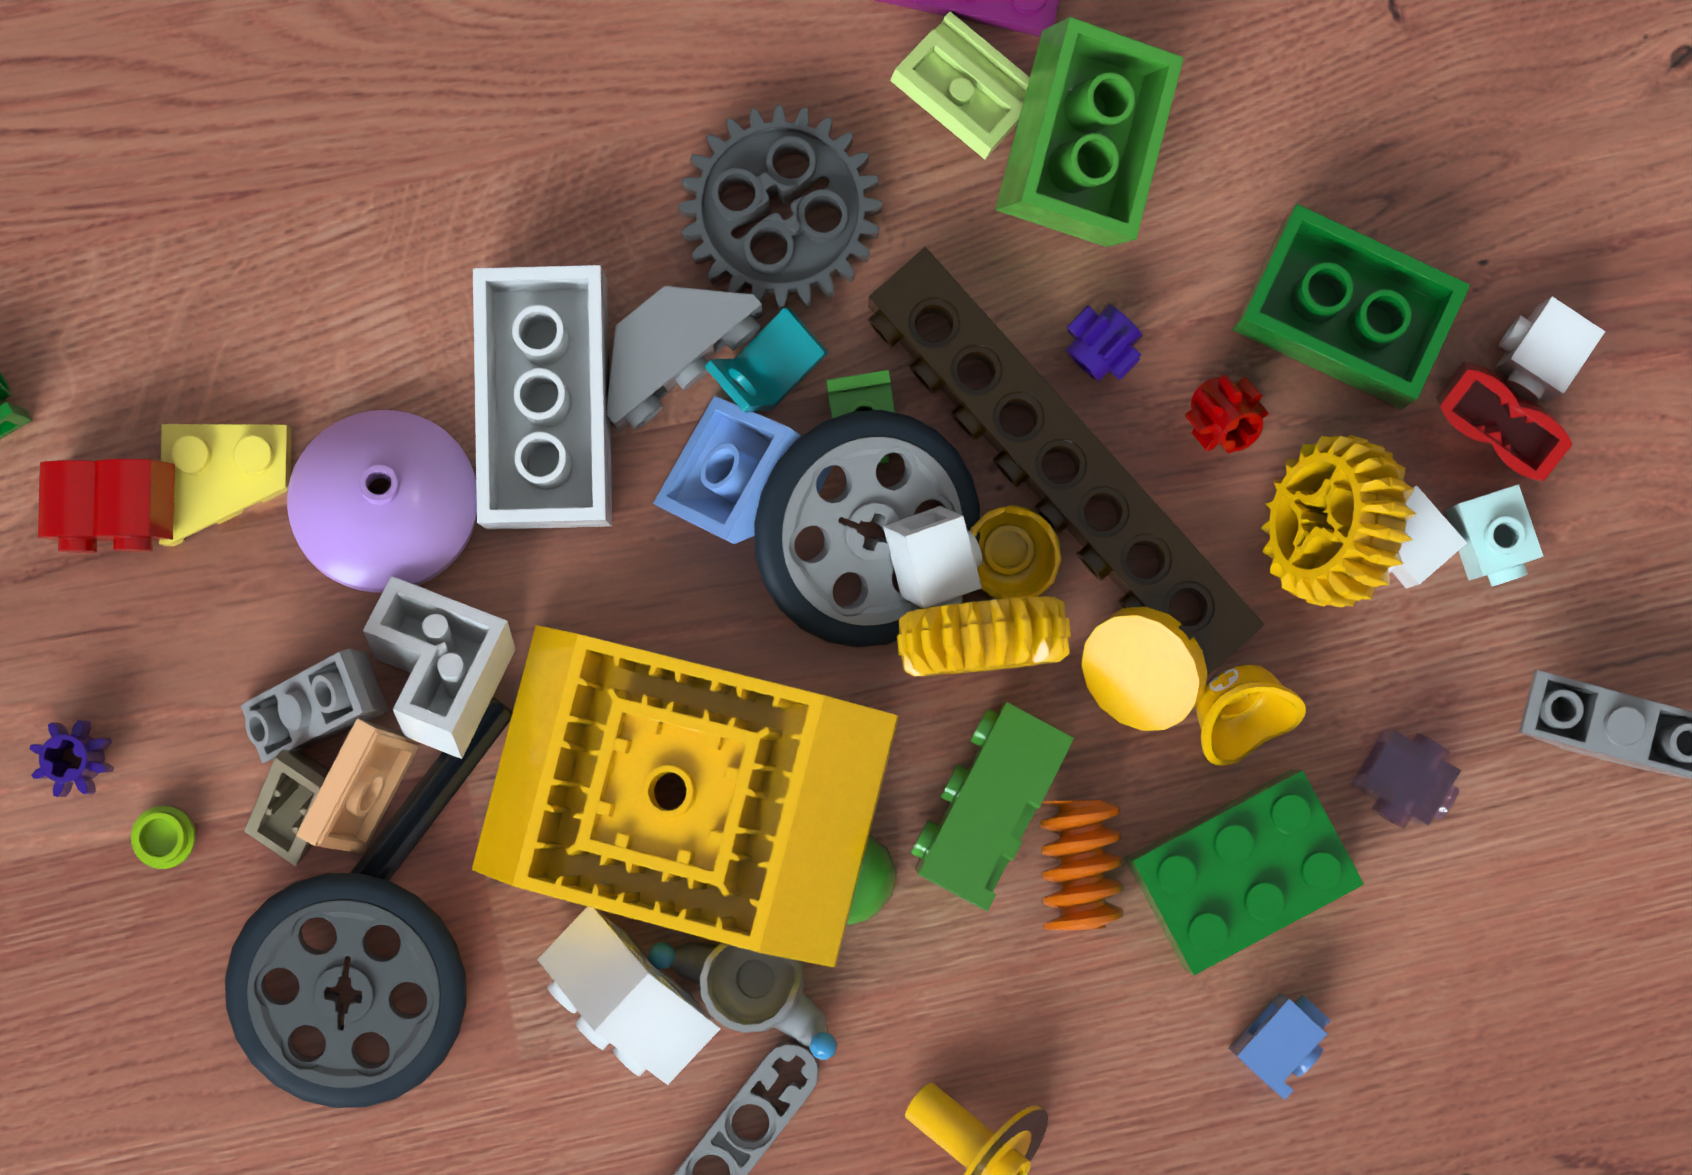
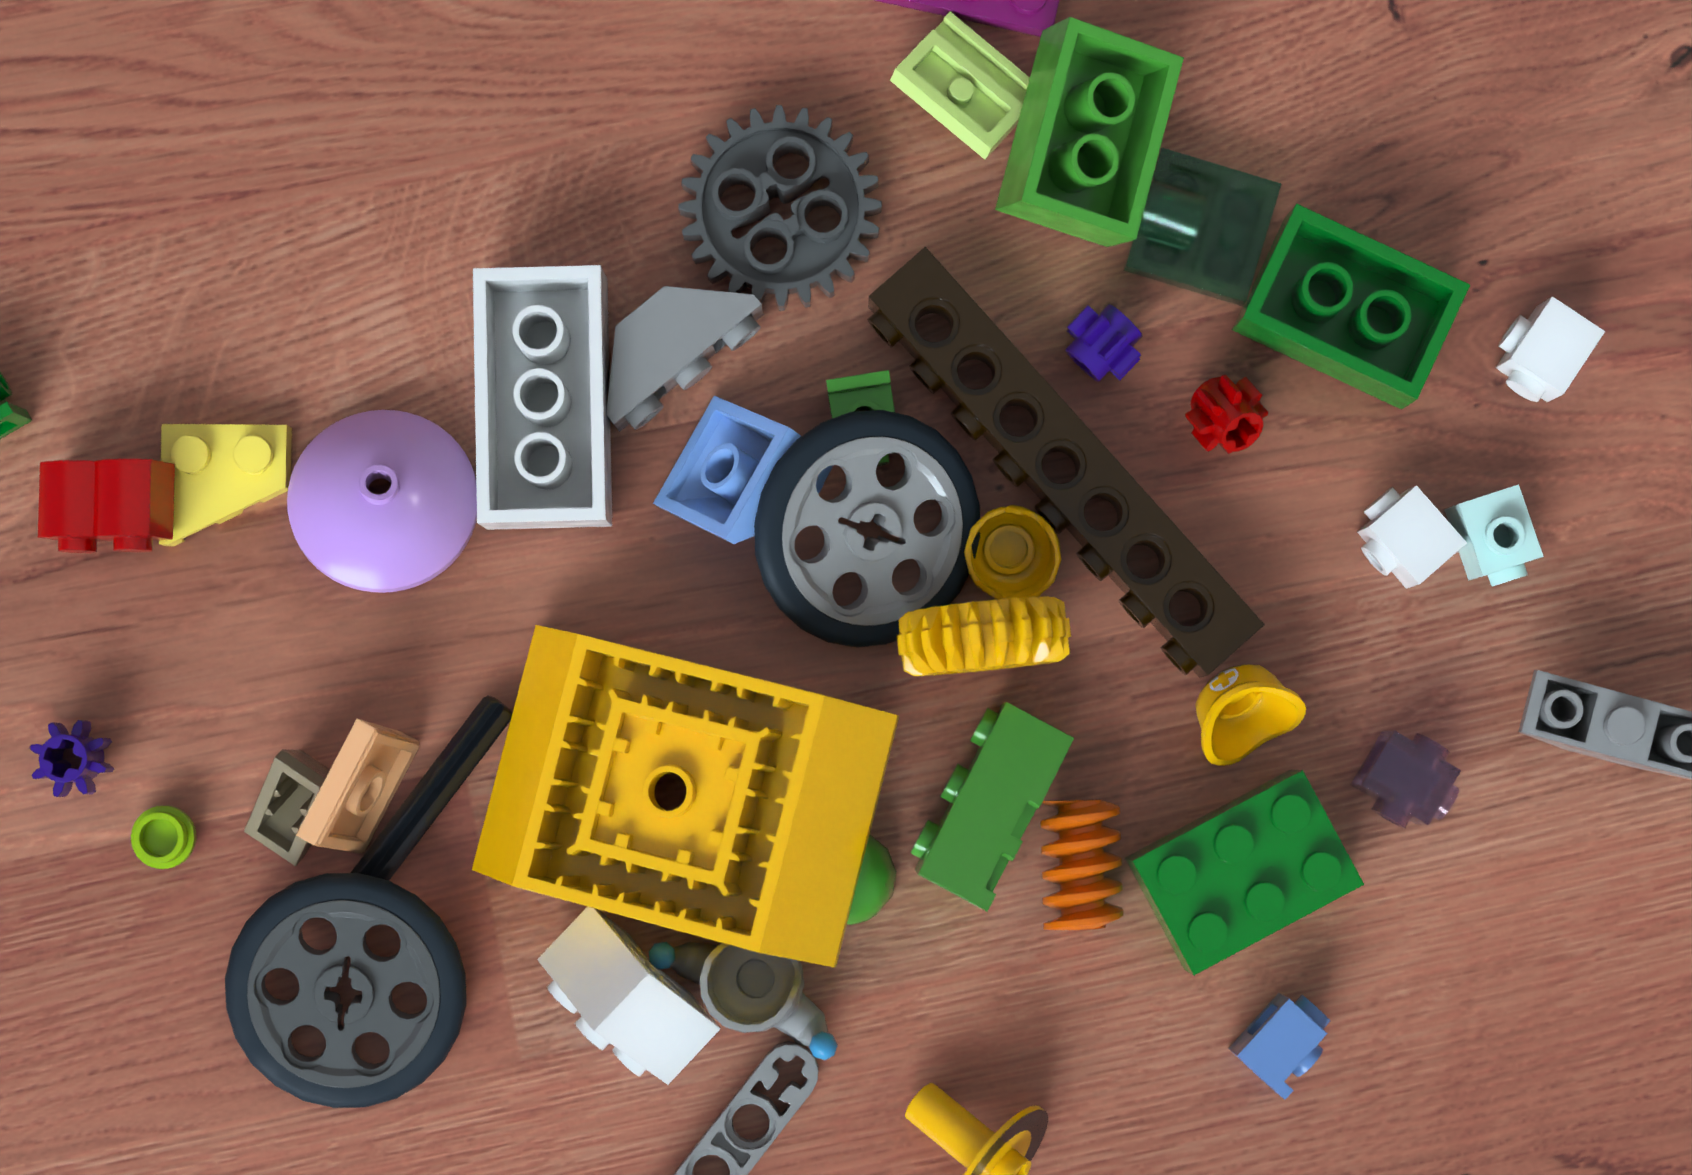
(314, 704): light grey slope -> none
(452, 659): white brick -> none
(770, 363): teal bracket -> none
(934, 557): white brick -> none
(1144, 668): yellow tile -> none
(1203, 227): none -> clear green plate
(1338, 521): yellow gear -> none
(1519, 430): red brick -> none

